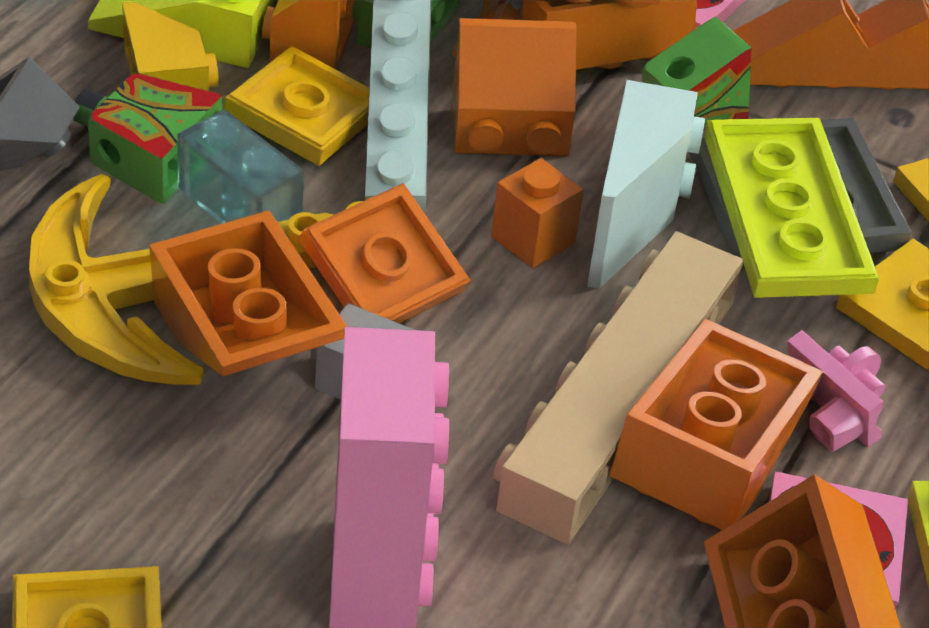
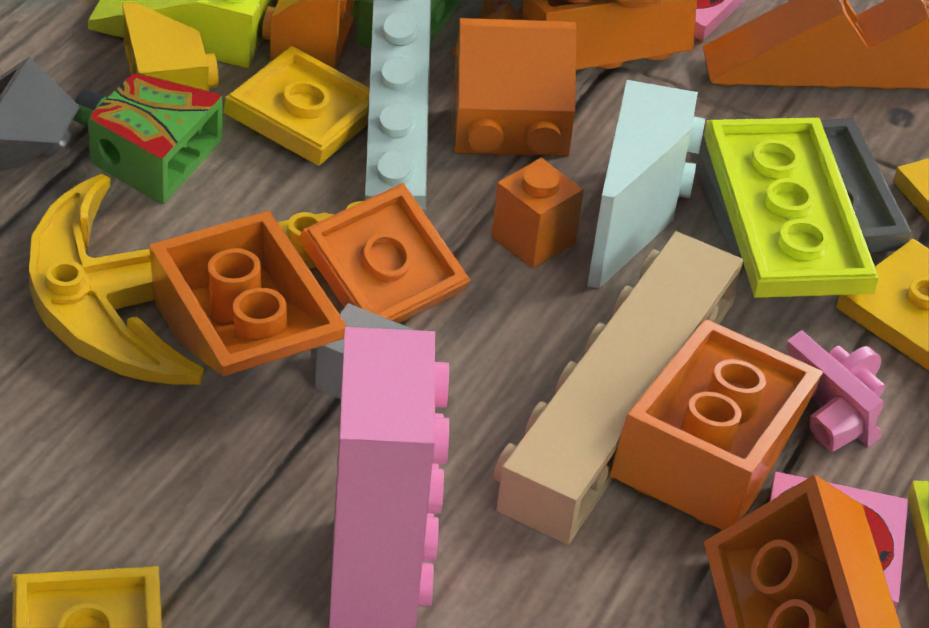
(236, 171): clear light blue brick -> none
(710, 63): bright green torso -> none

